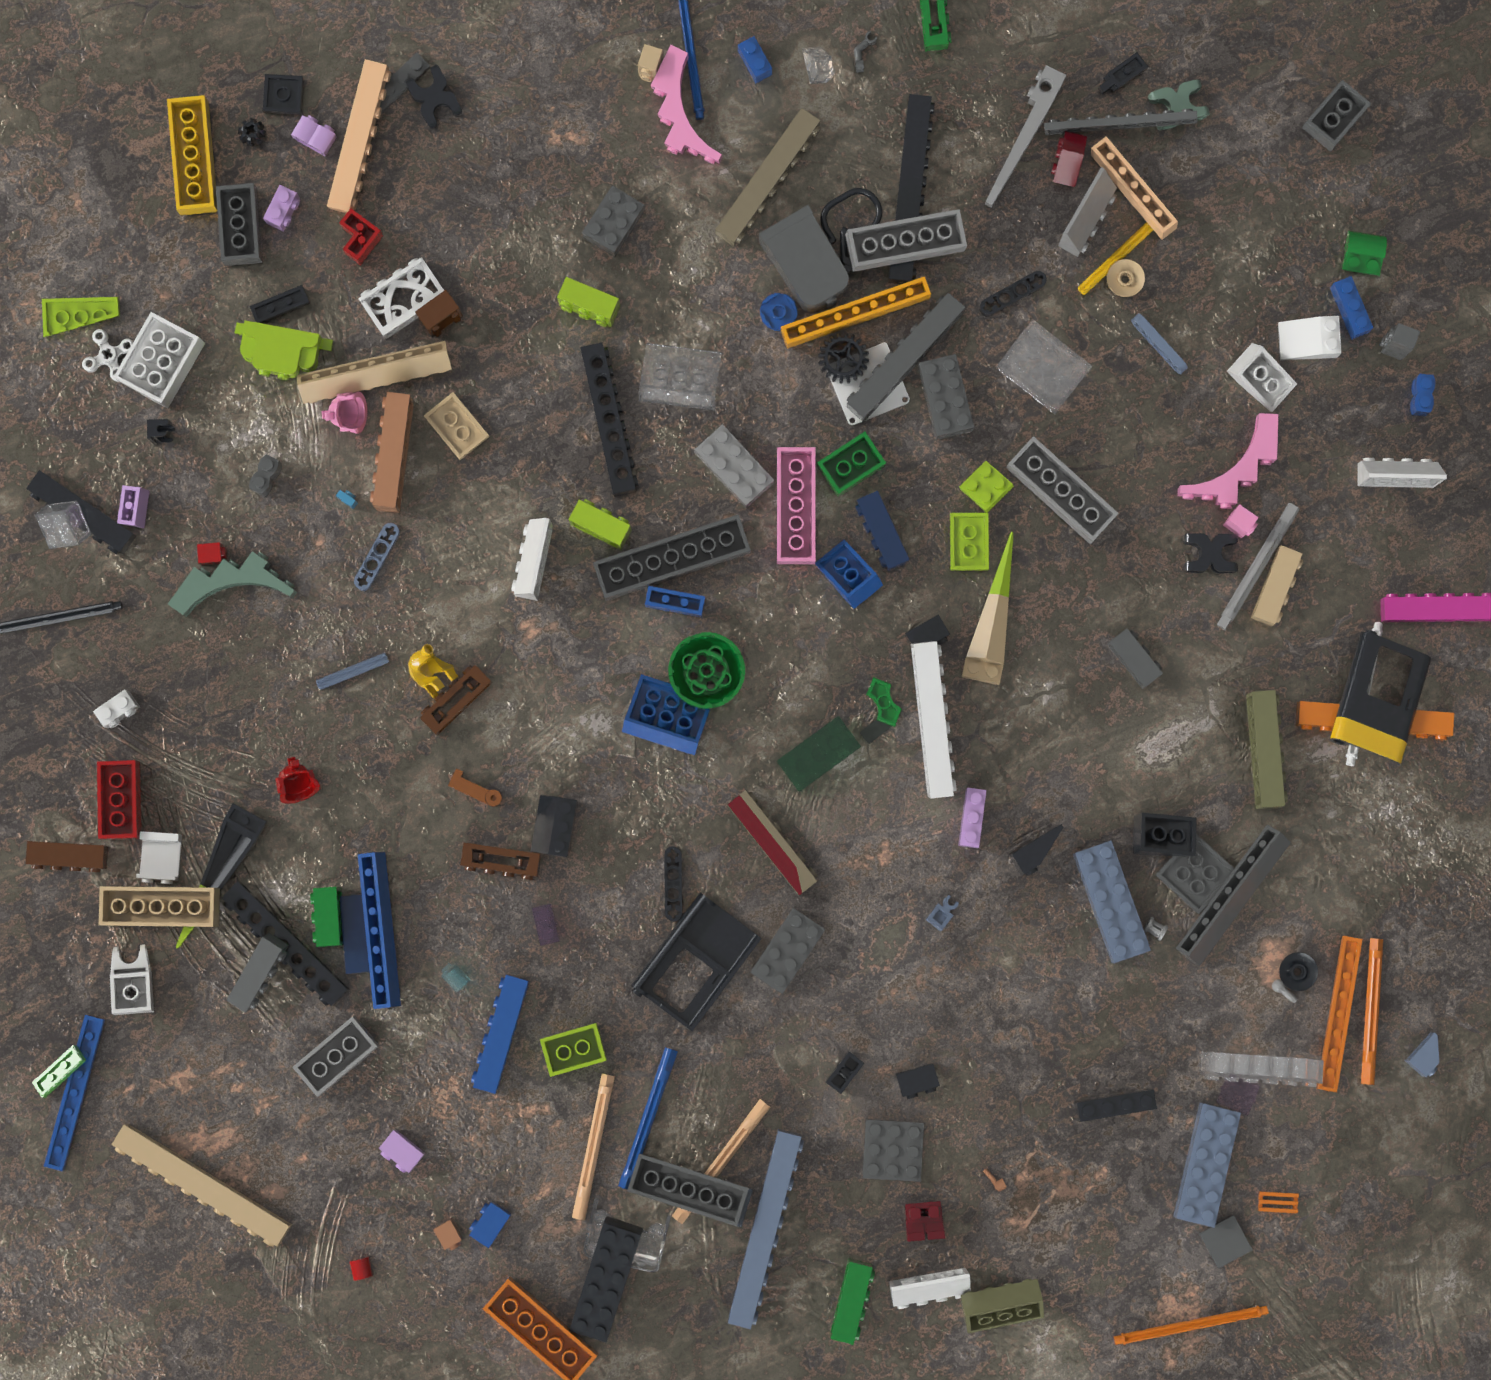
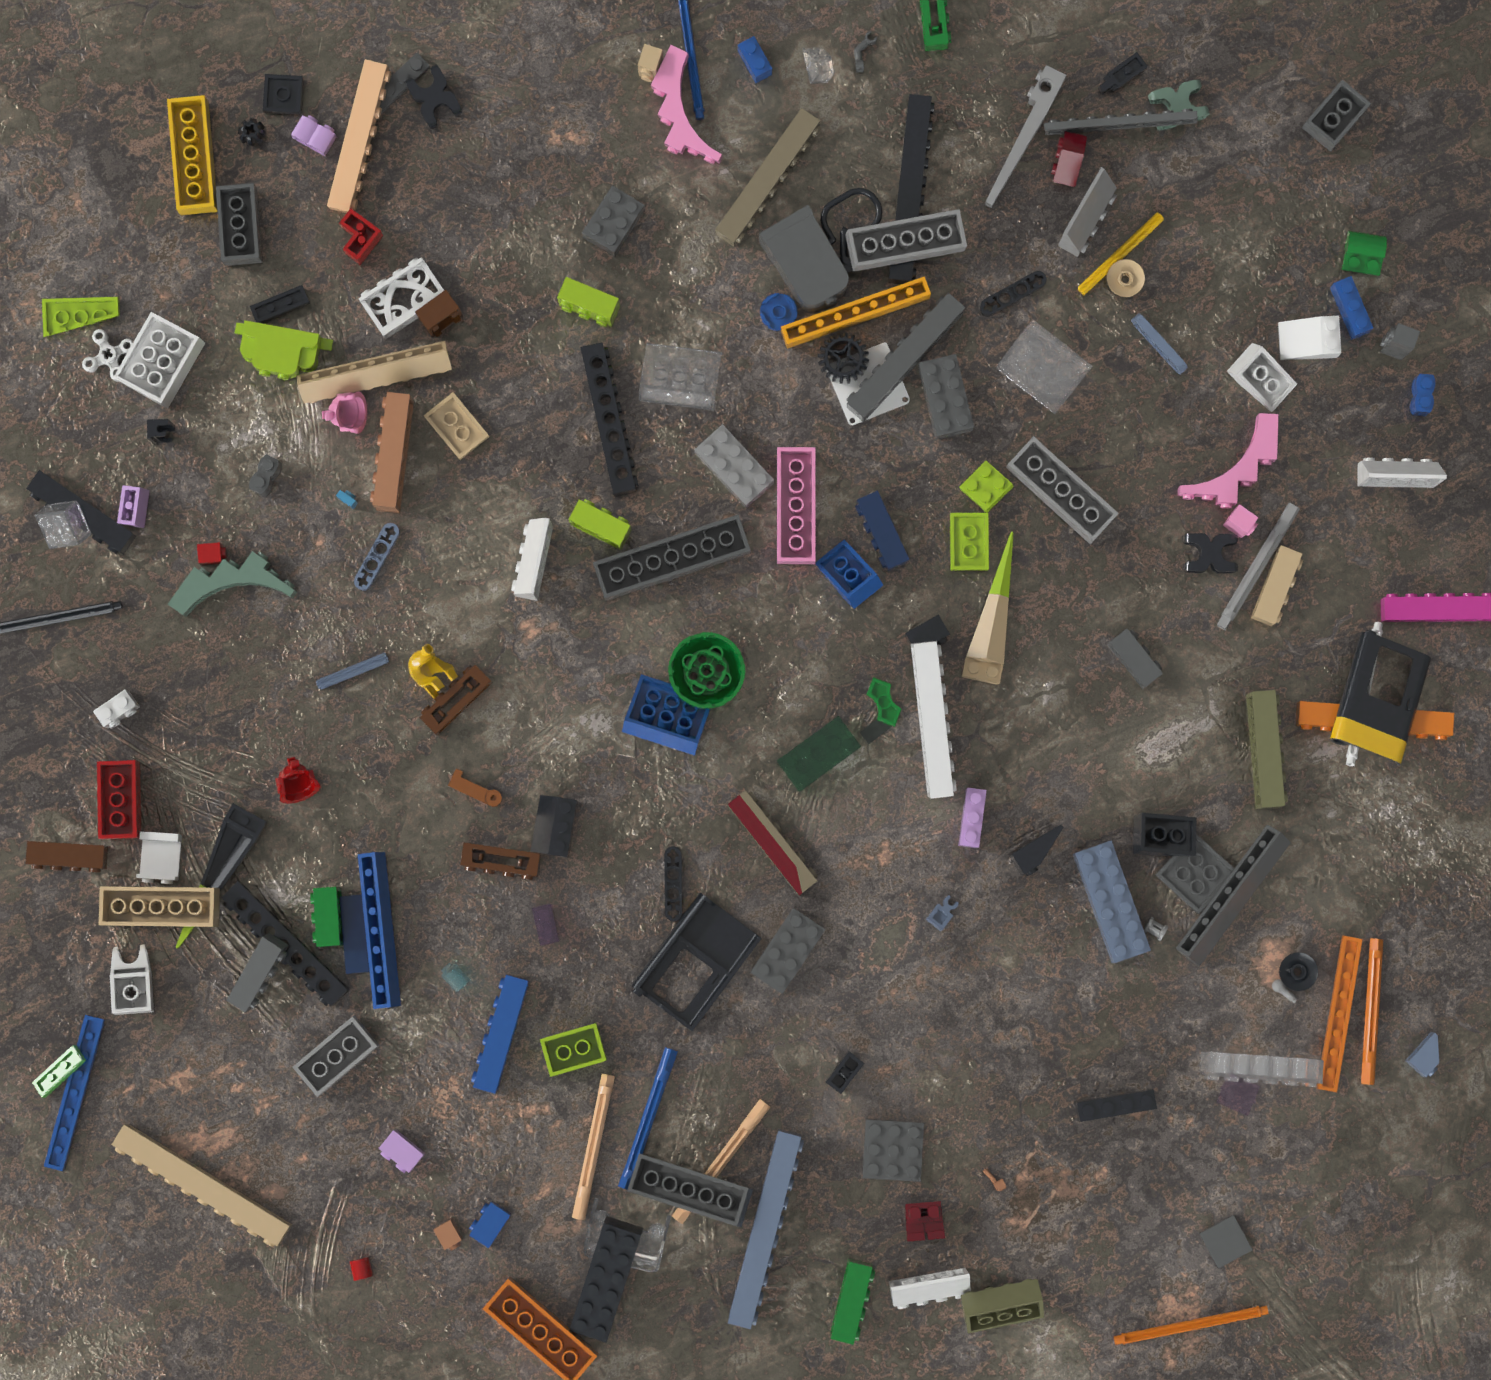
(281, 208): lavender brick -> none
(675, 601): blue brick -> none
(851, 464): green brick -> none
(917, 1080): black brick -> none
(1134, 188): light nougat brick -> none
(1207, 1165): sand blue brick -> none
(1261, 1201): orange tile -> none

